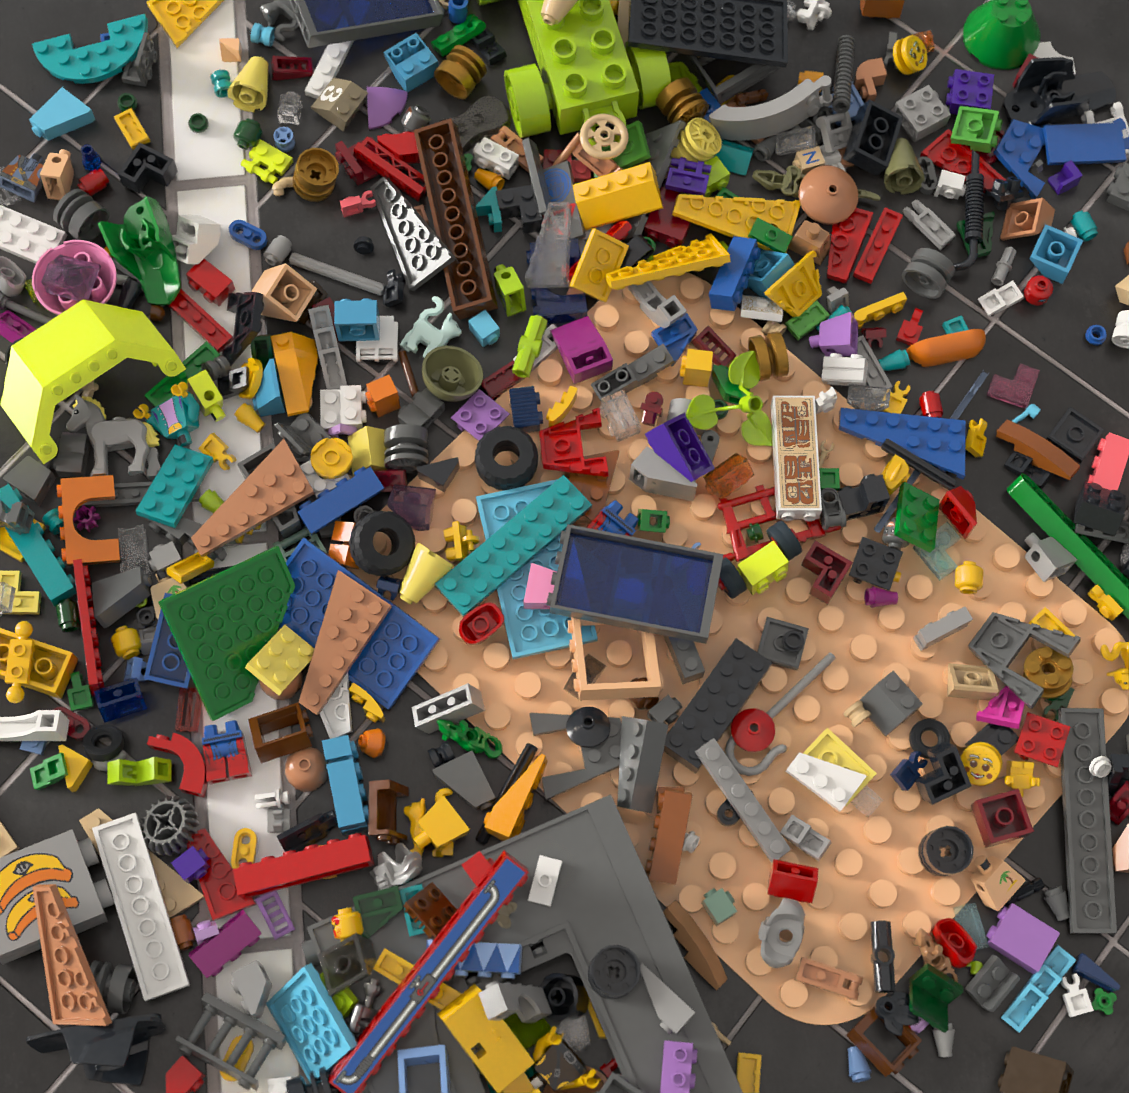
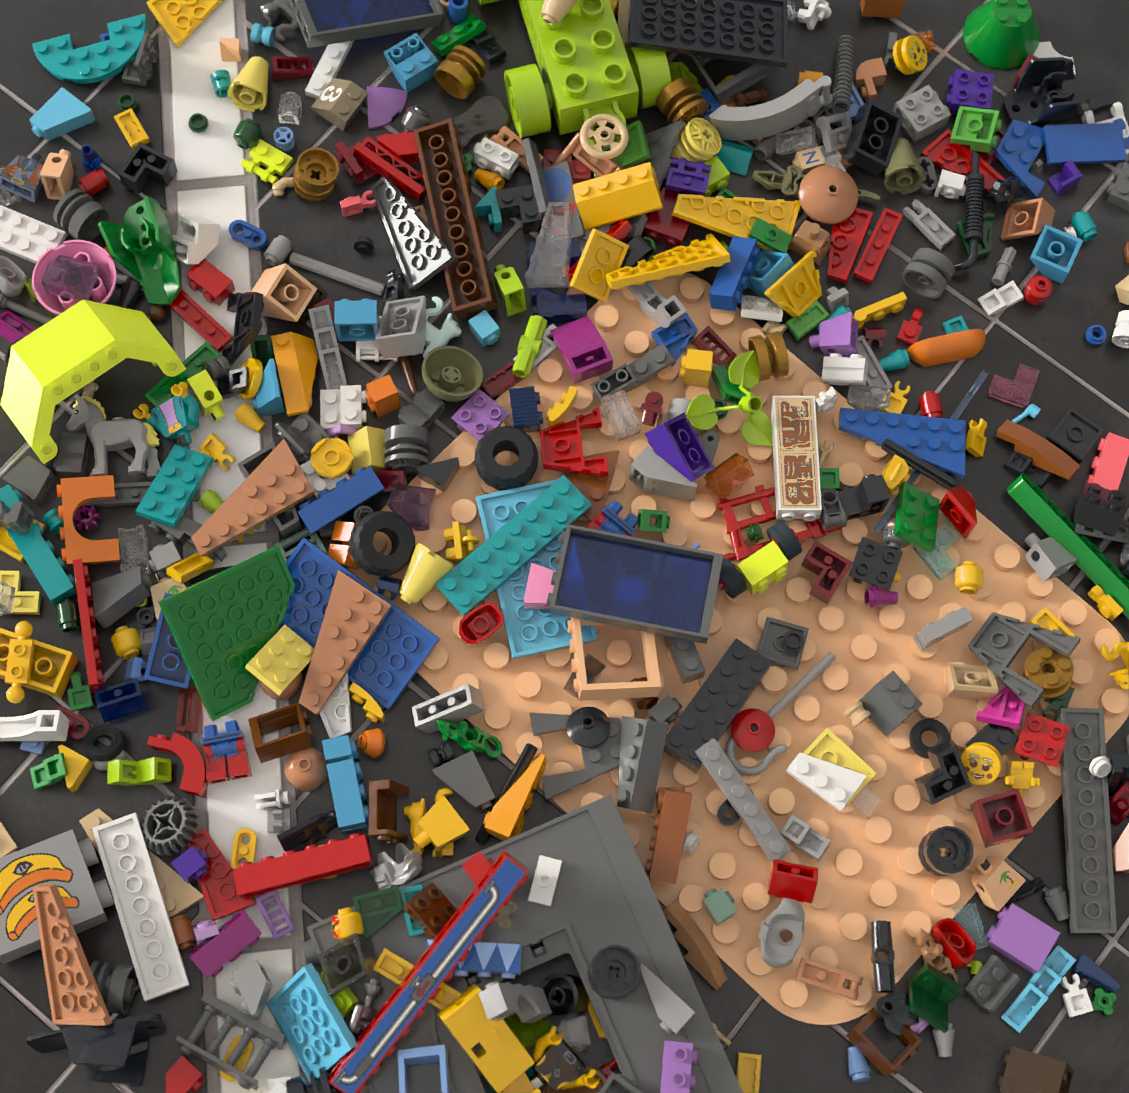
(402, 328): none -> light grey slope
(907, 771): dark blue plate -> none

